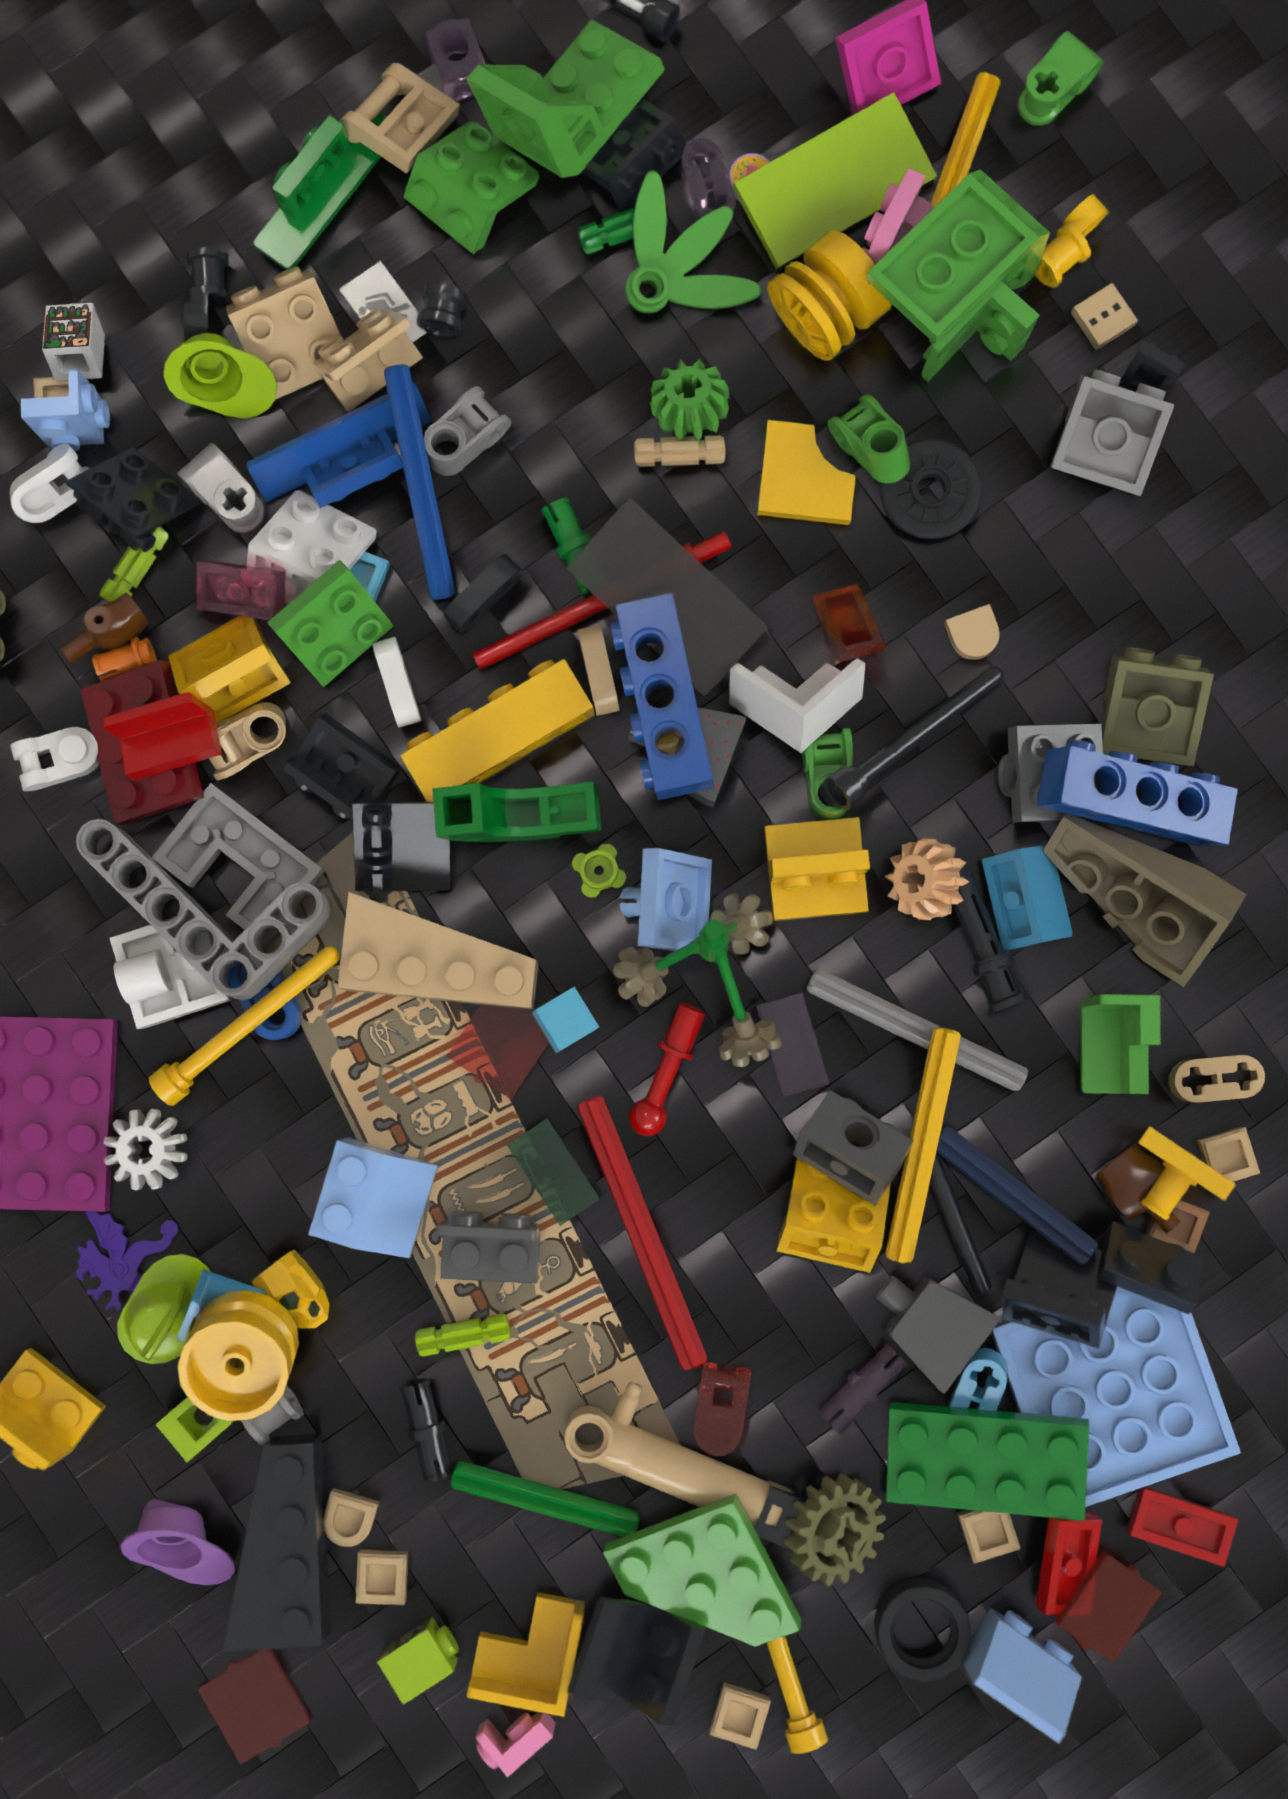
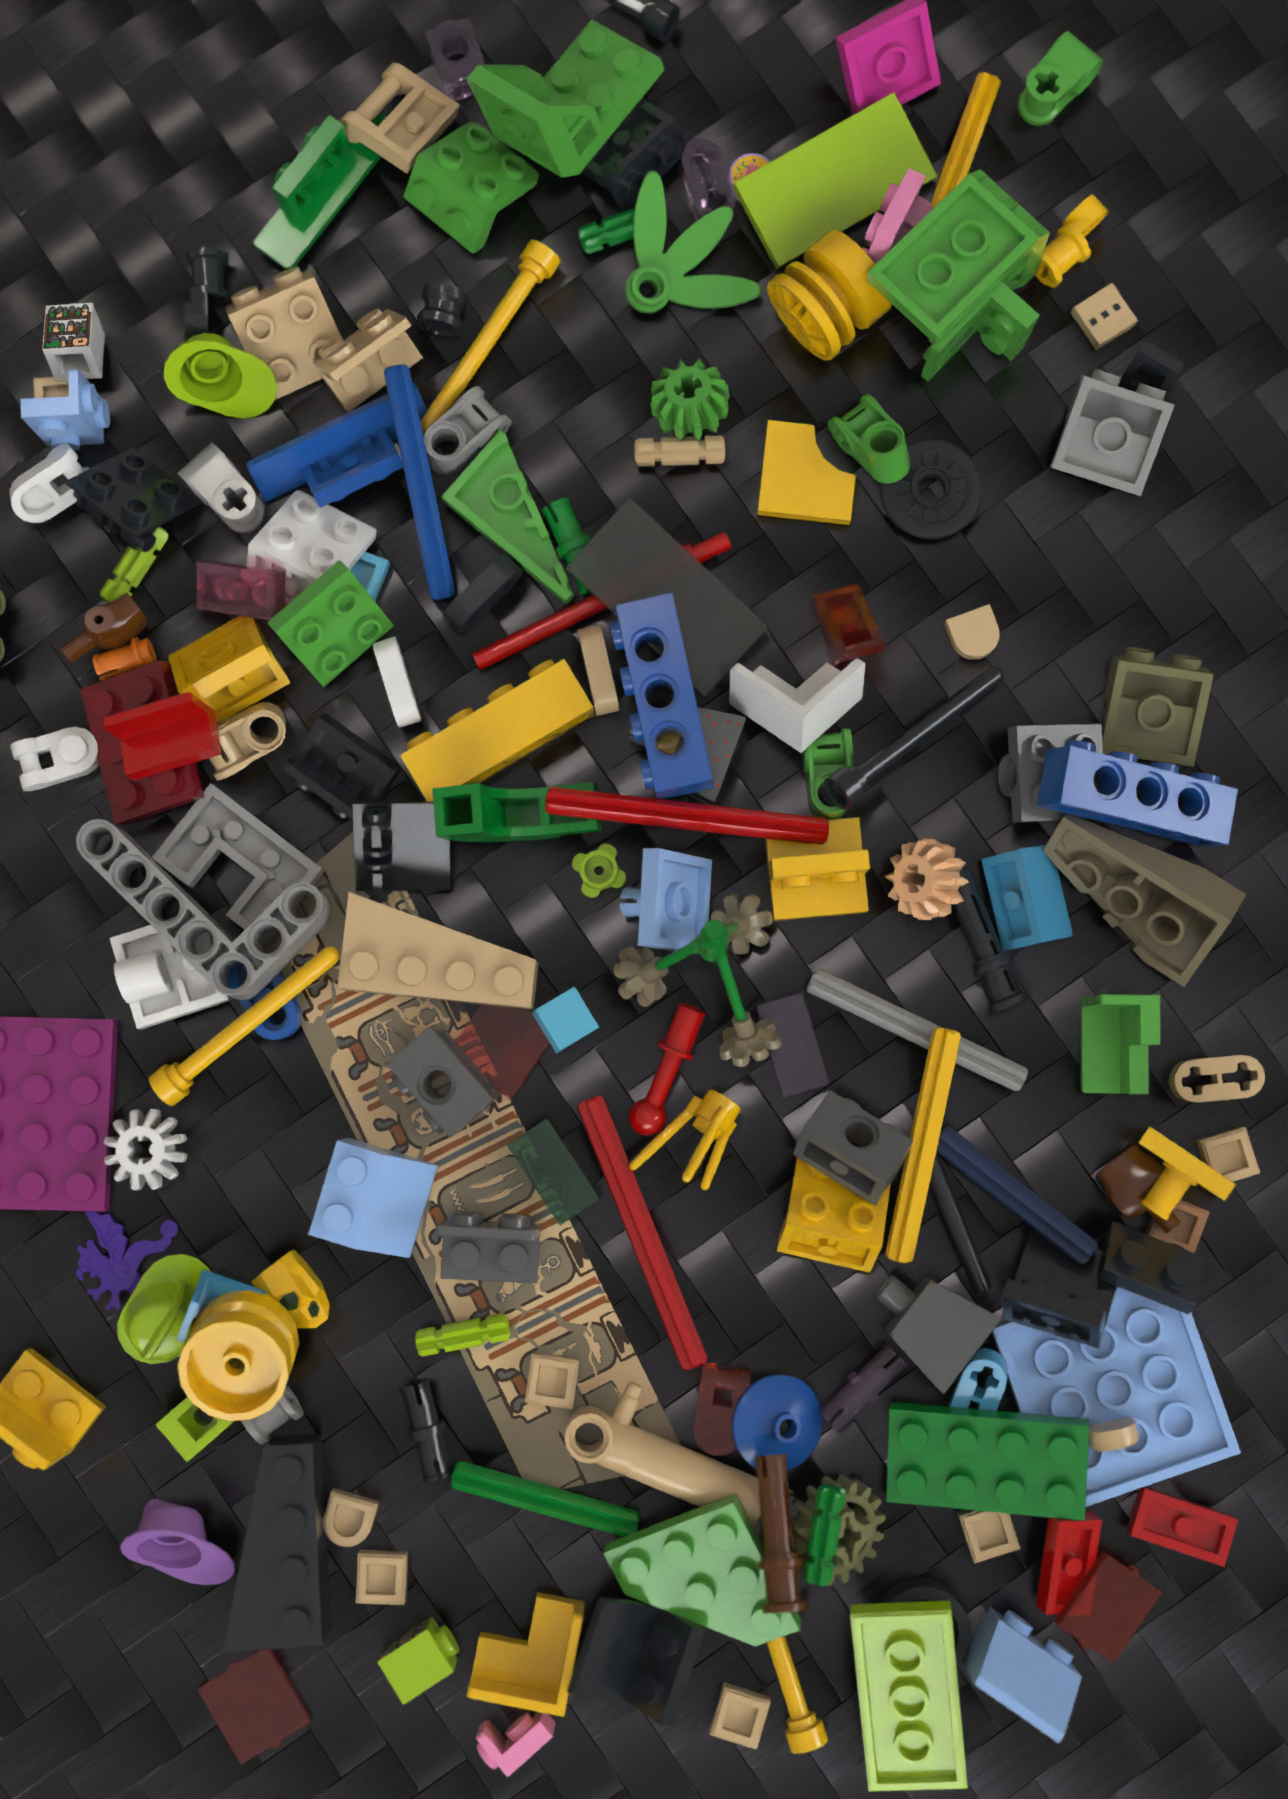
(379, 290): white sticker -> none
(470, 1088): none -> dark grey brick
(499, 506): none -> bright green wing
(536, 264): none -> yellow piece
(552, 1380): none -> tan tile
(686, 815): none -> red axle
(714, 1118): none -> yellow plant
(762, 1411): none -> blue dish
(779, 1557): none -> reddish brown pin
(824, 1534): none -> green axle
(909, 1695): none -> lime tile
(1113, 1434): none -> tan tile

